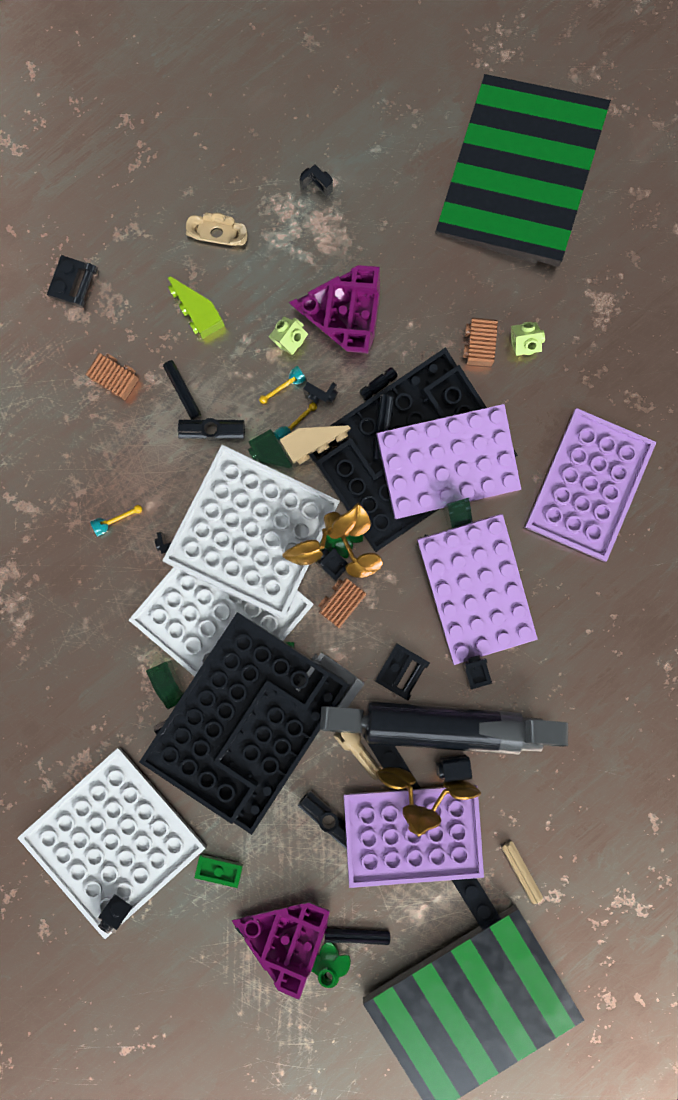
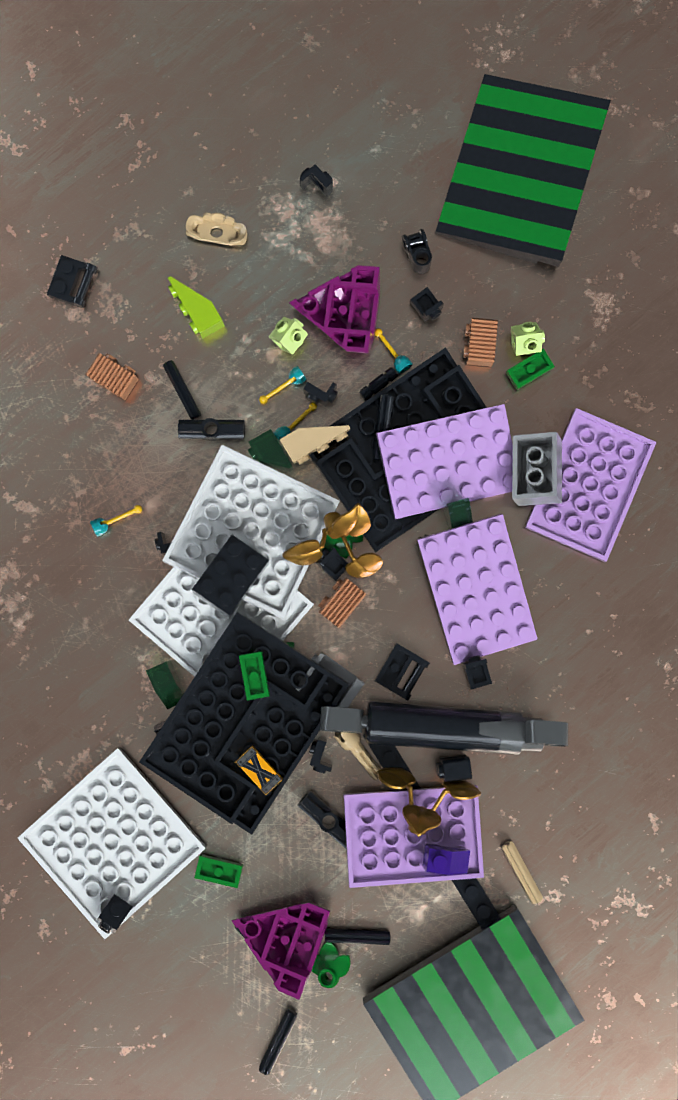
(230, 576): none -> black brick
(254, 675): none -> green plate
(259, 770): none -> tile
(278, 1041): none -> black axle
(316, 750): none -> black bracket
(401, 362): none -> hinge
(417, 247): none -> black piece
(427, 305): none -> black bracket
(445, 860): none -> dark purple slope
(530, 369): none -> green plate
(537, 469): none -> light grey brick

